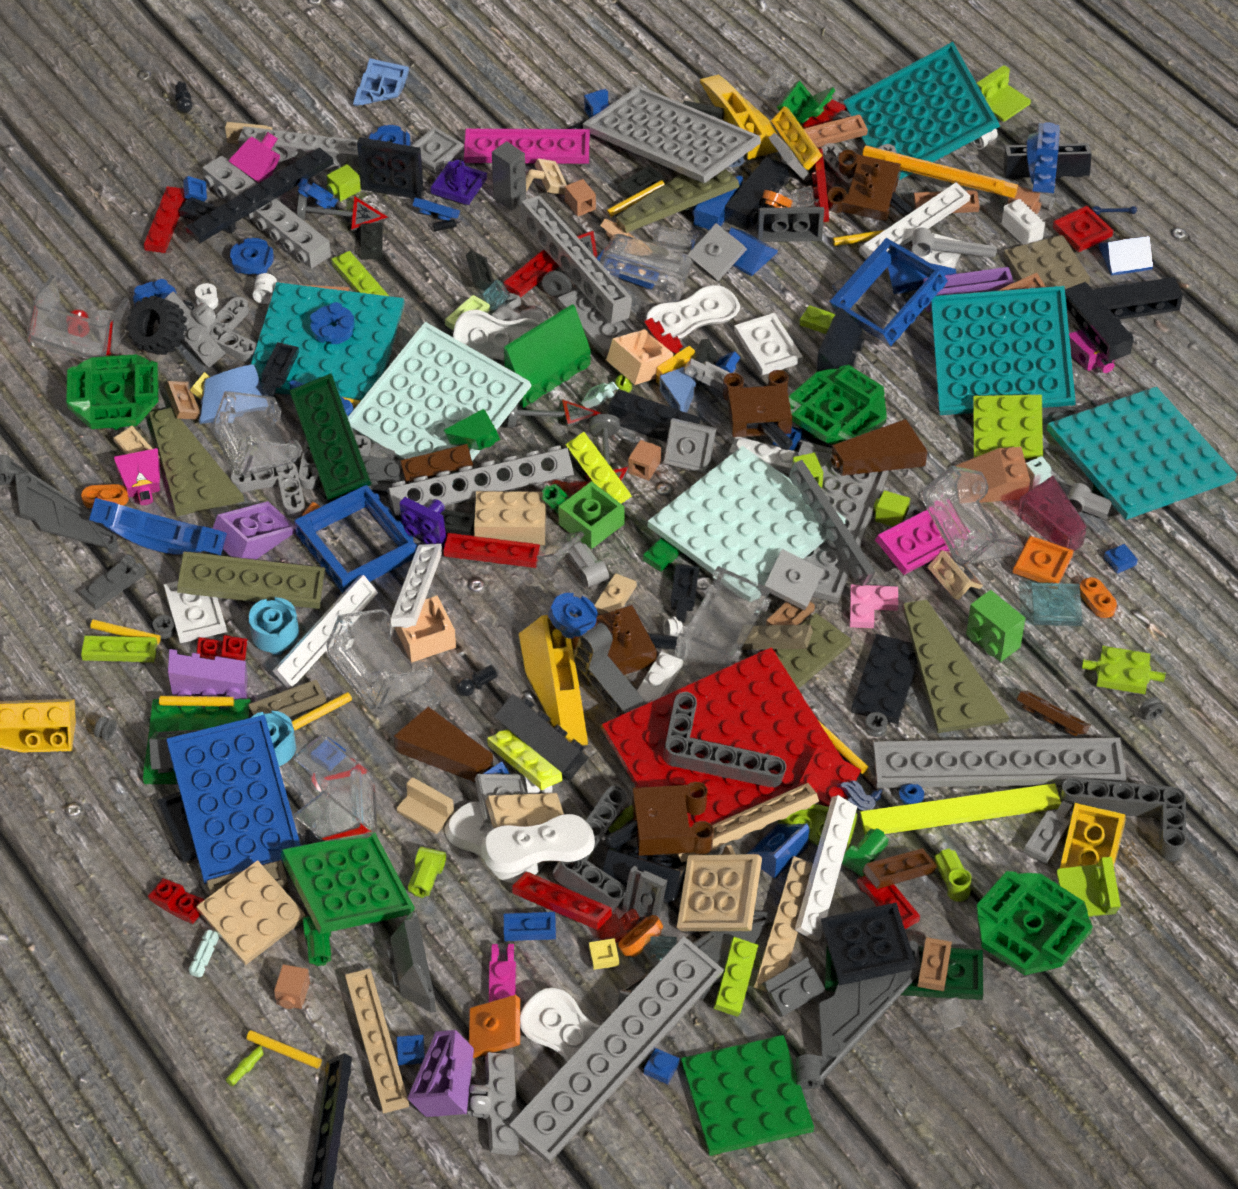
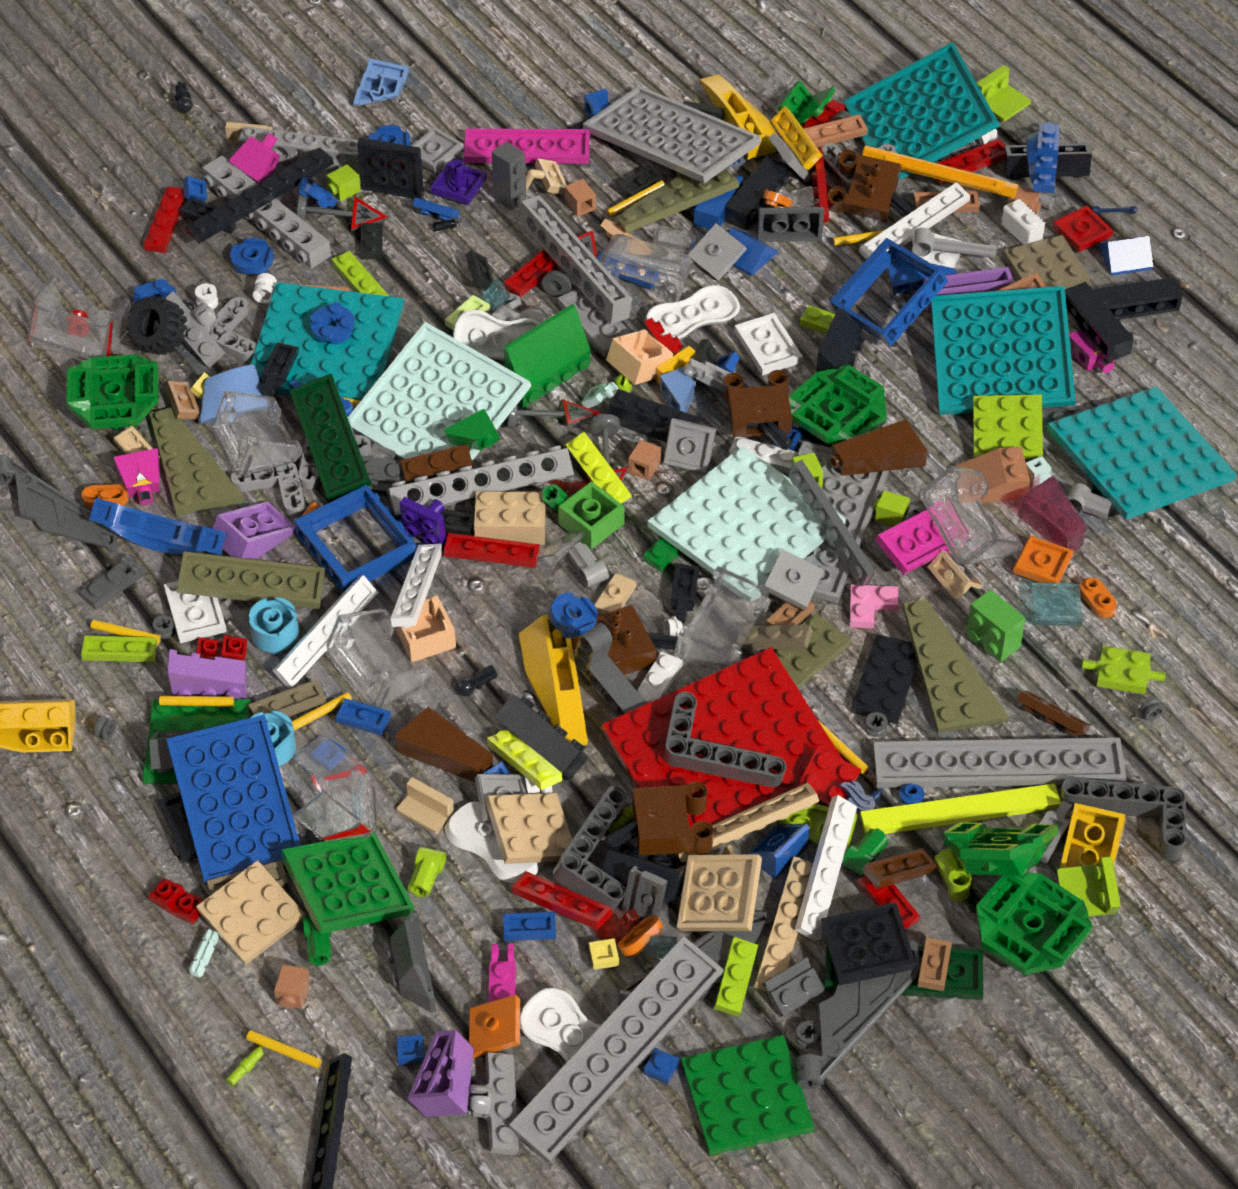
(363, 716): none -> blue plate
(377, 1041): tan plate -> none
(517, 847): white plate -> none
(814, 1032): none -> dark grey bush
(976, 158): none -> red plate
(998, 850): none -> green piece
(1120, 558): blue plate -> none

